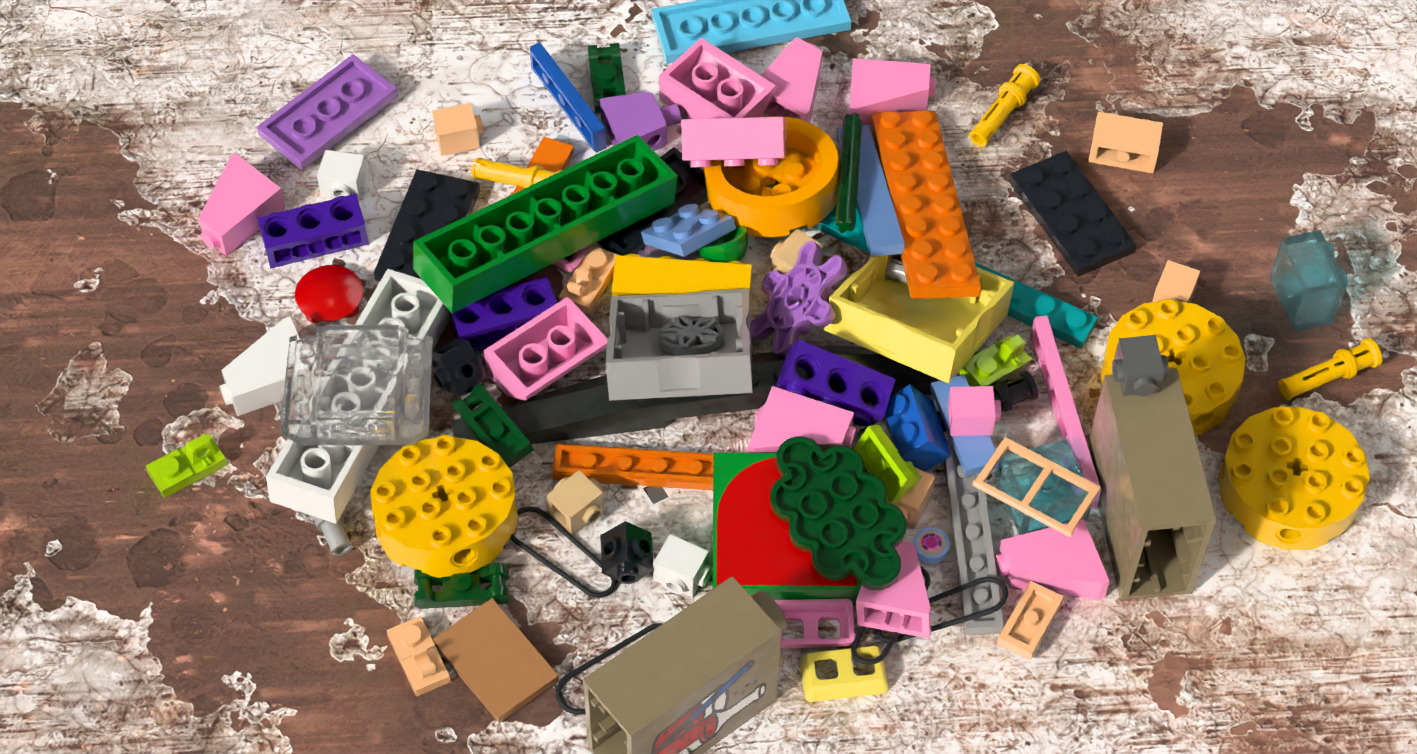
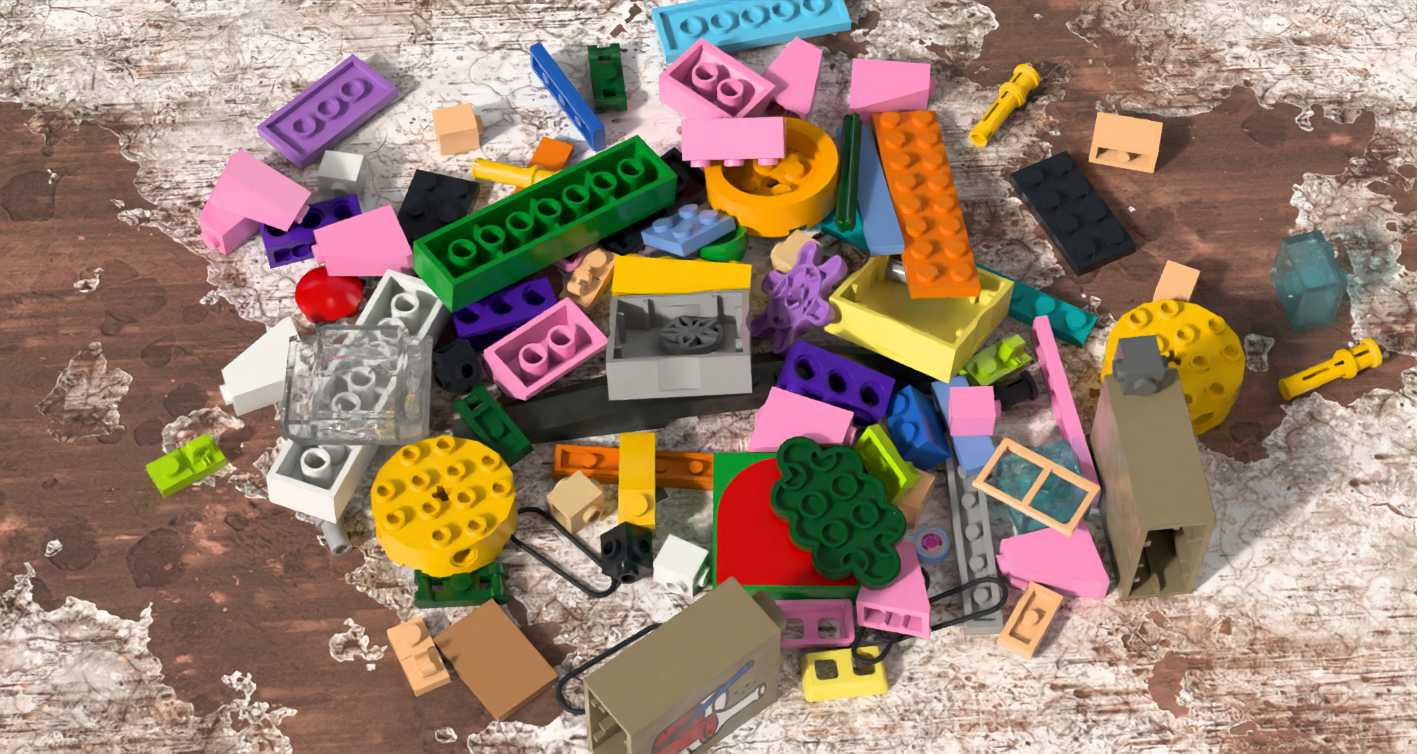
(260, 193): none -> bright pink slope
(364, 245): none -> bright pink slope
(637, 480): none -> yellow slope
(638, 115): medium lavender torso -> none
(1293, 477): yellow brick -> none

